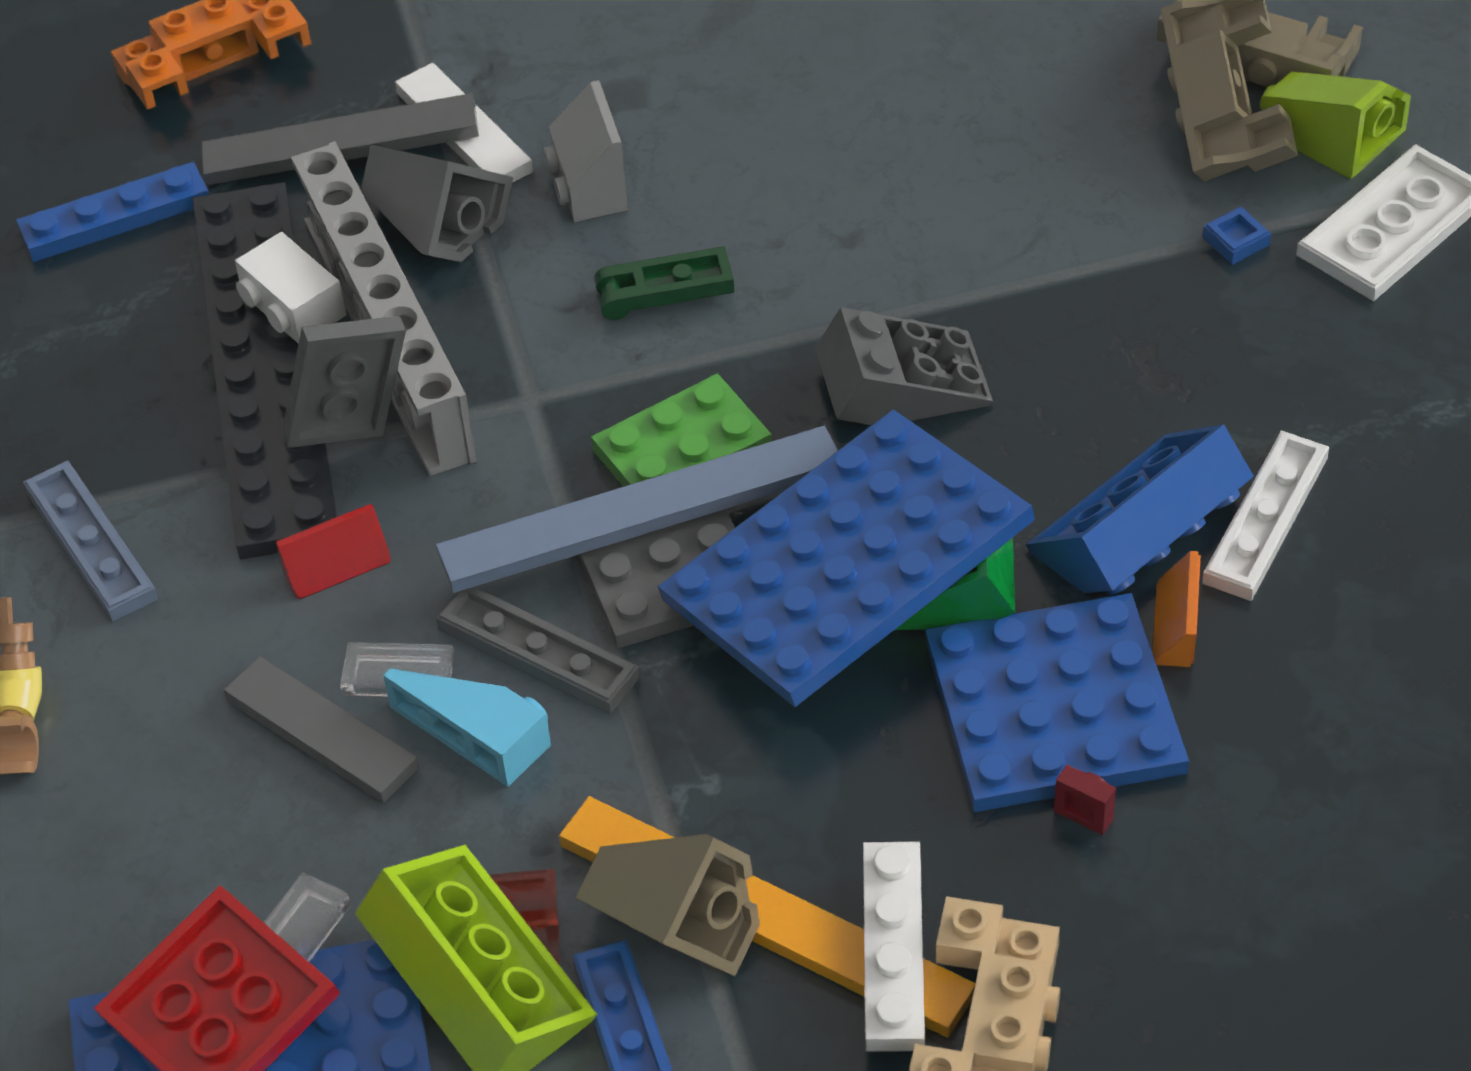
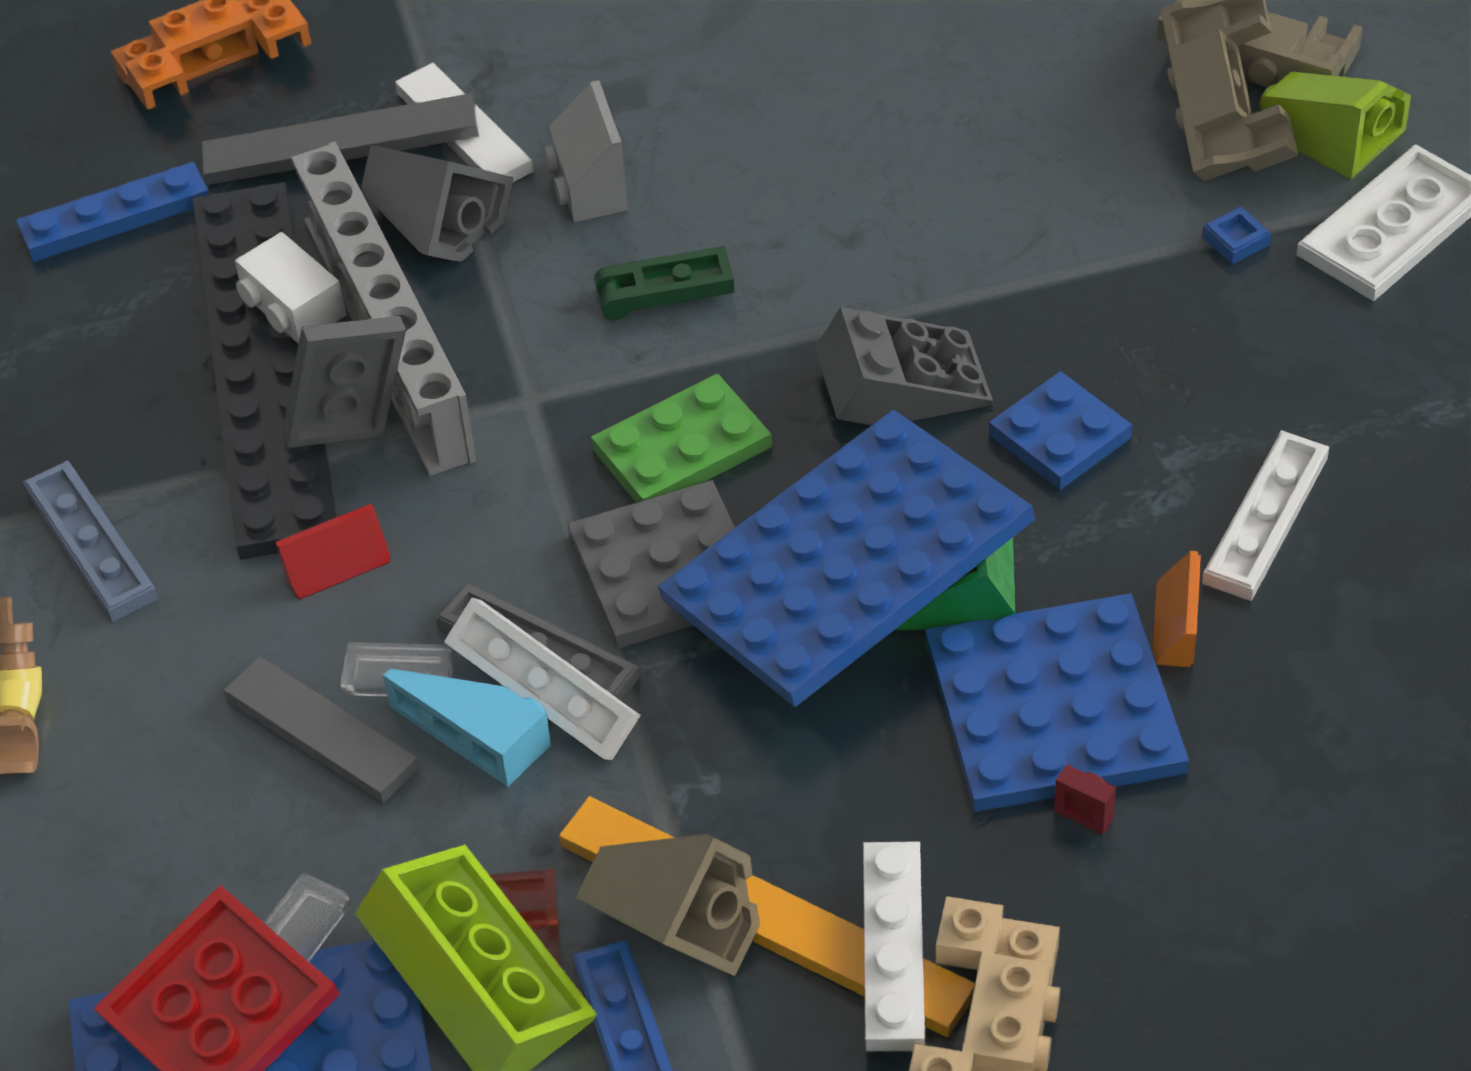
(538, 673): none -> white plate
(632, 510): sand blue tile -> none
(1060, 430): none -> blue plate
(1143, 509): blue slope -> none

